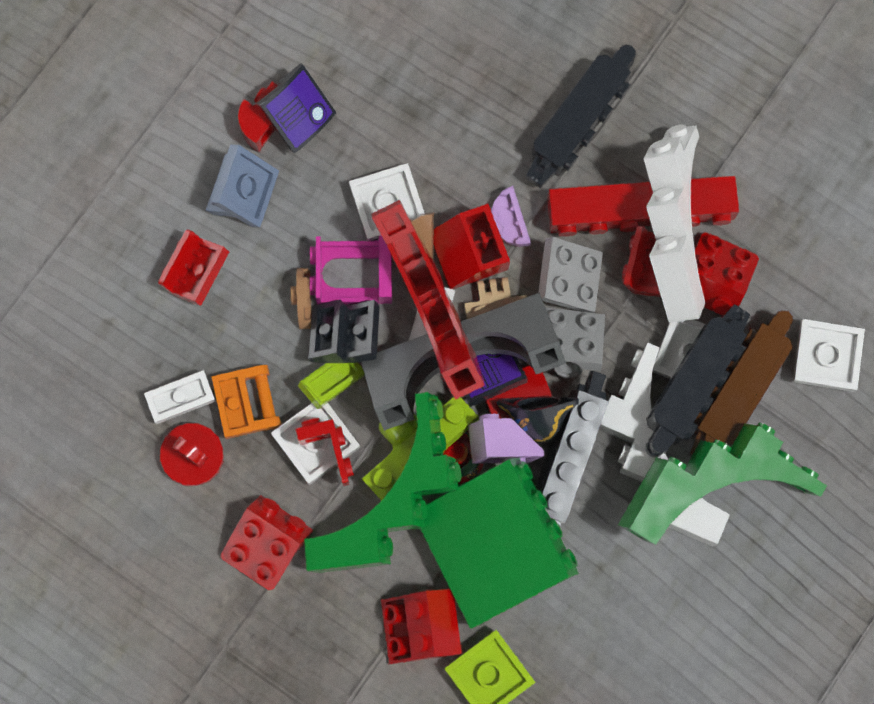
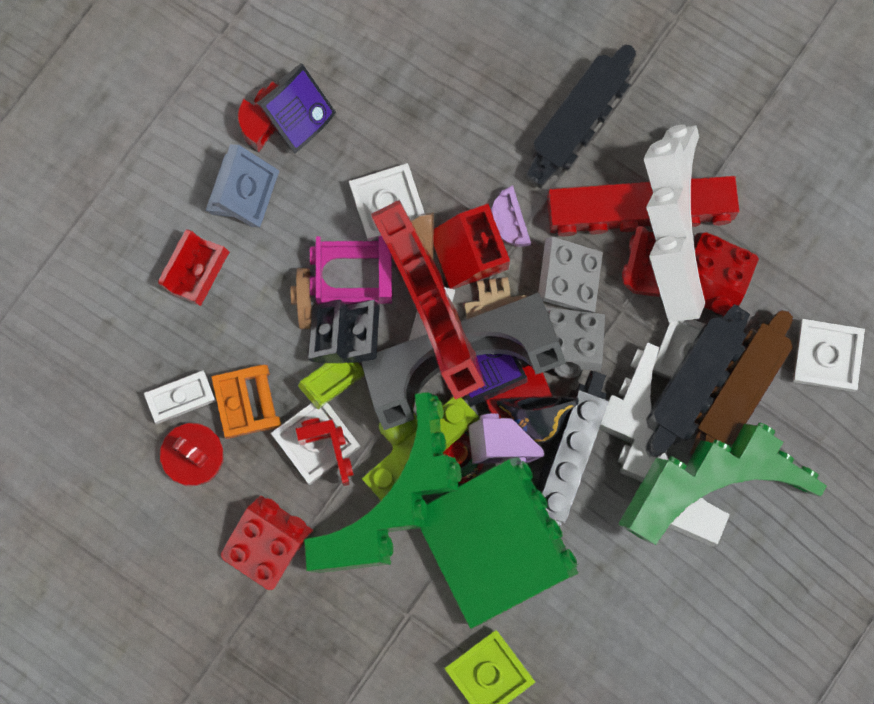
(421, 626): red slope -> none

